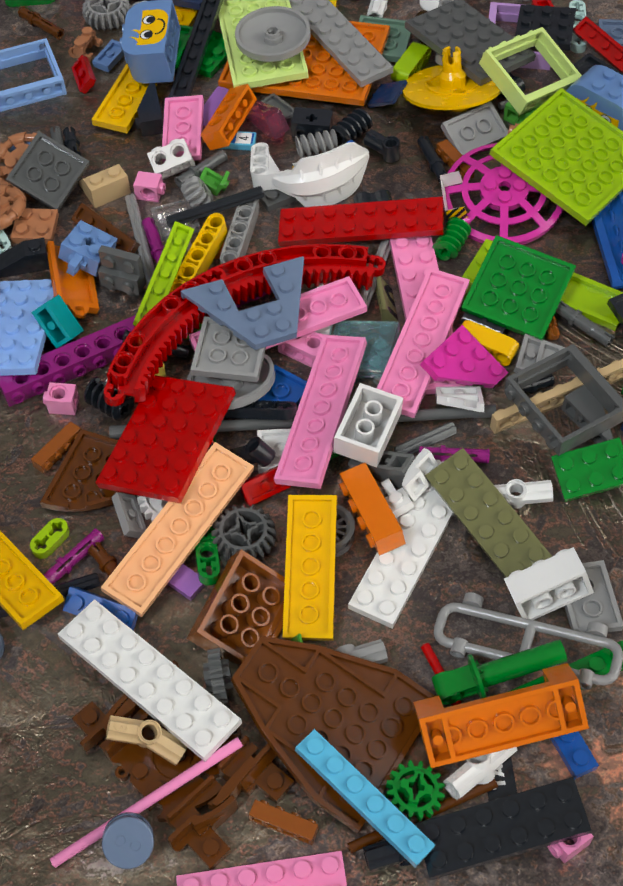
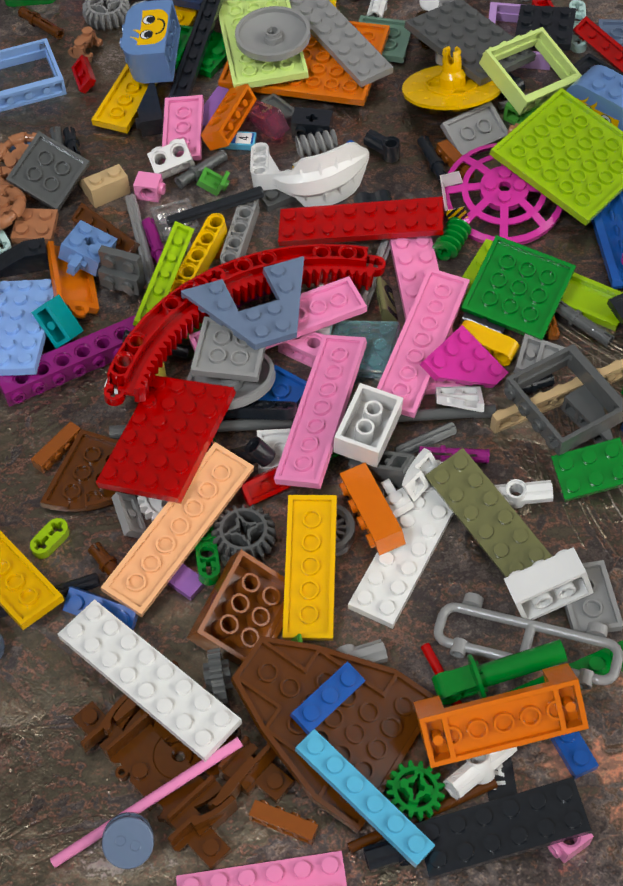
(53, 576): magenta pin -> none
(61, 398): bright pink brick -> none
(95, 396): black piece -> none
(108, 56): medium blue plate -> none
(130, 731): tan piece -> none
(196, 191): light grey gear -> none
(327, 698): none -> blue plate
(352, 126): black piece -> none
(387, 93): dark blue piece -> none
(411, 61): lime beam -> none

